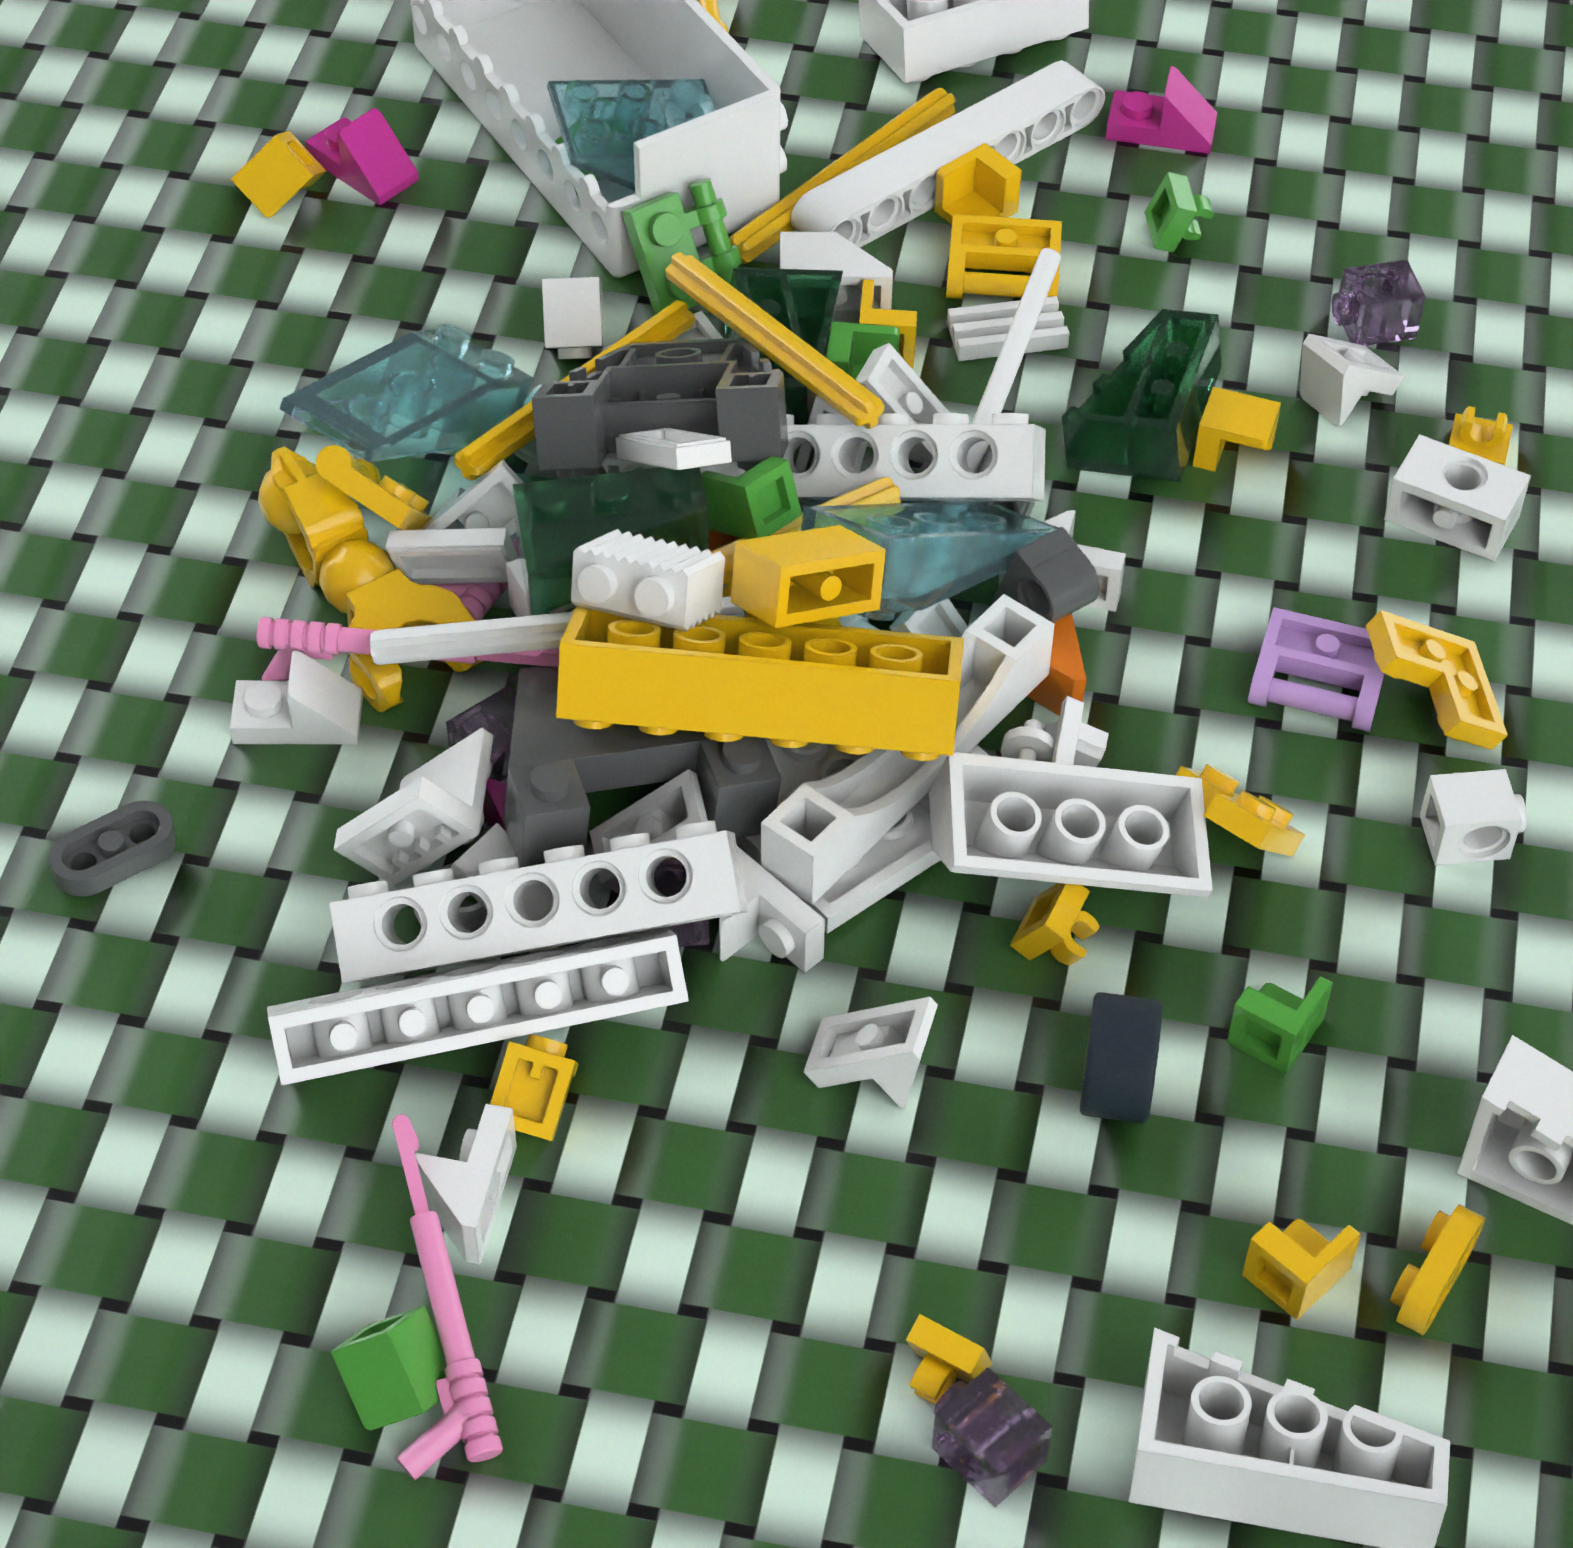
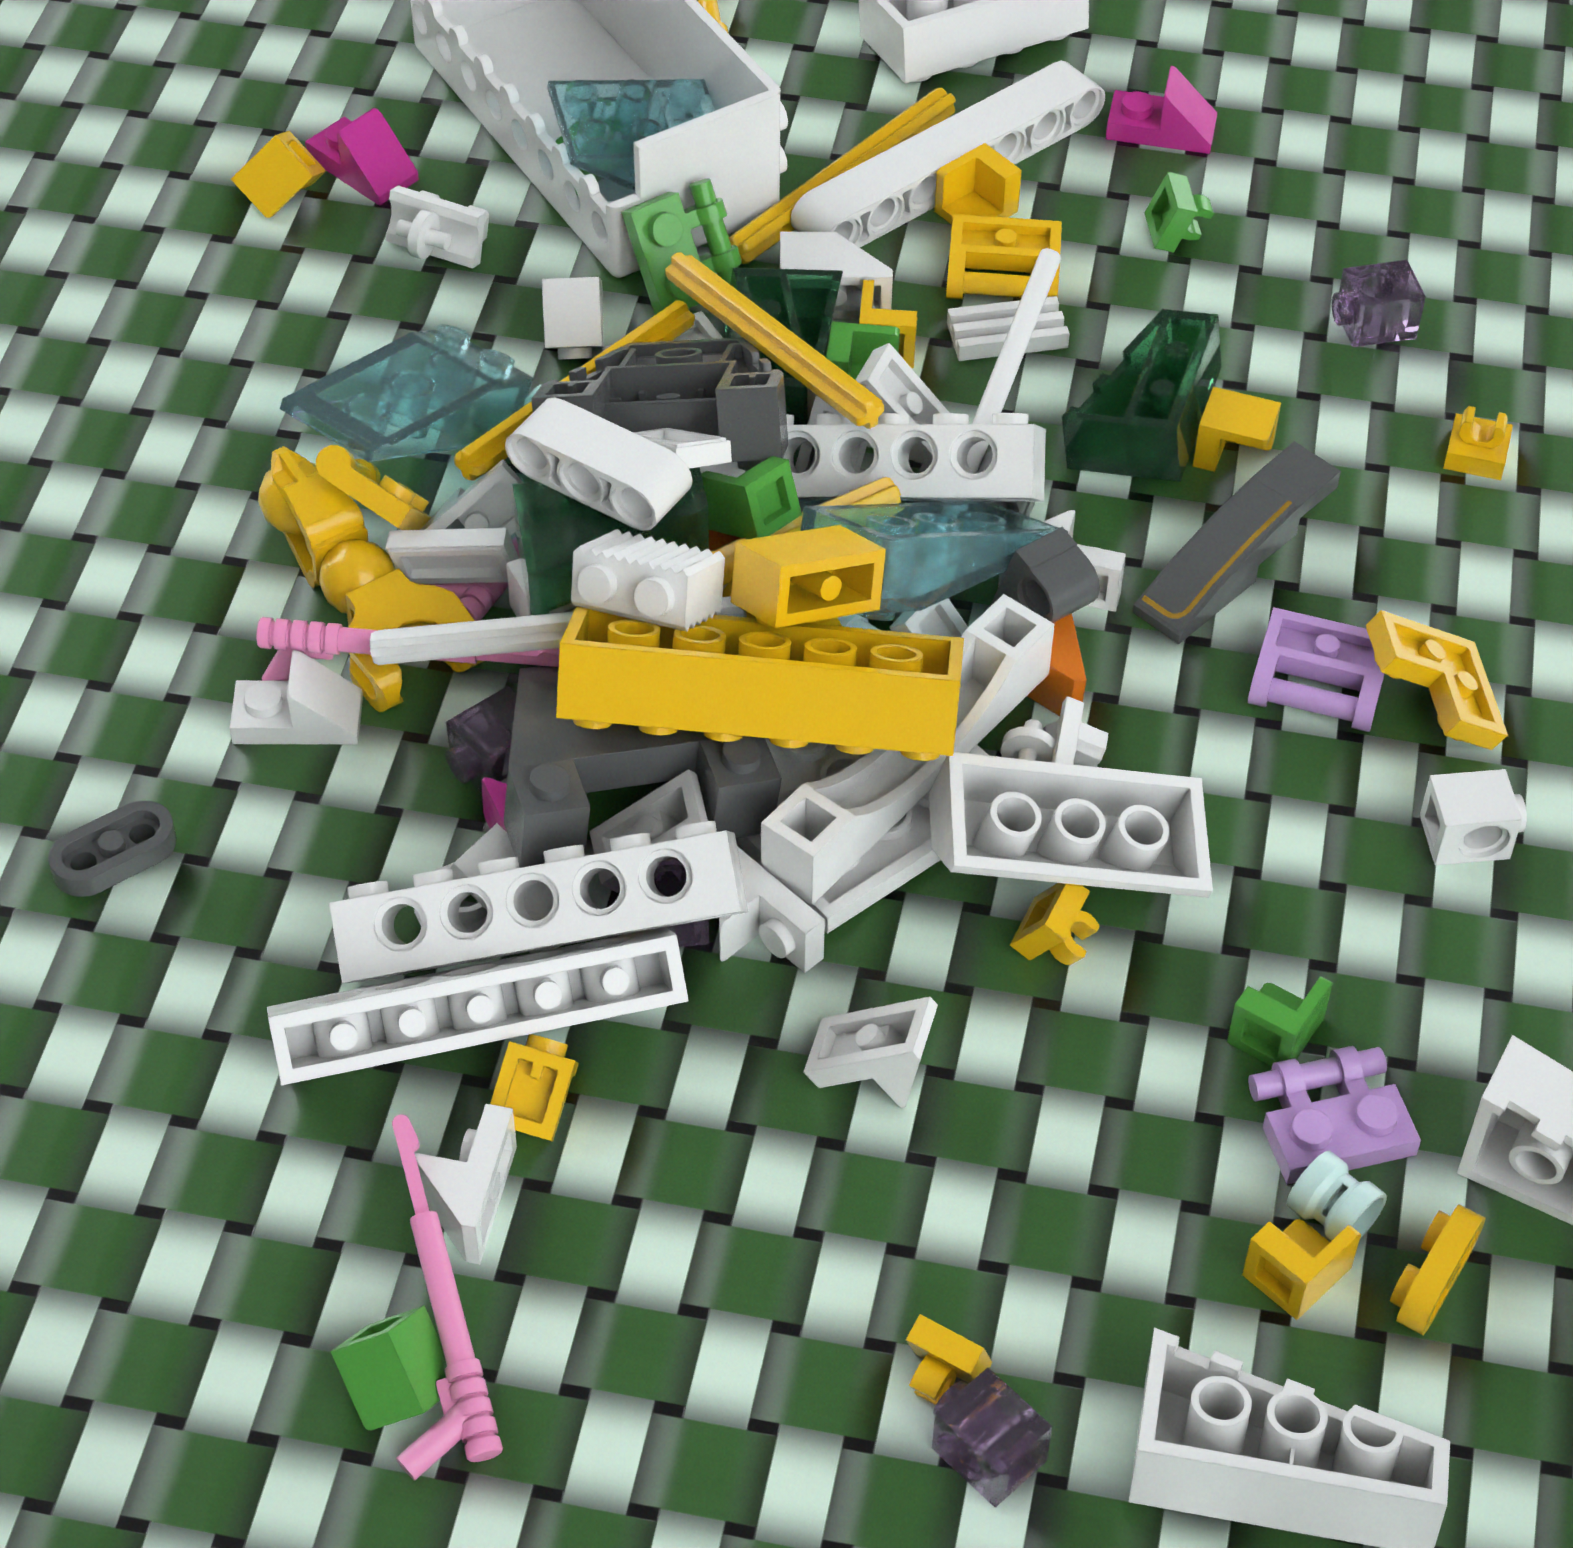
(426, 817): white bracket -> none
(436, 227): none -> white hips
(599, 463): none -> white beam
(1121, 1057): black wheel -> none
(1234, 541): none -> dark grey slope
(1245, 815): yellow plate -> none
(1335, 1197): none -> light aqua wheel
(1340, 373): white slope -> none
(1357, 1126): none -> lavender plate
(1456, 497): white brick -> none

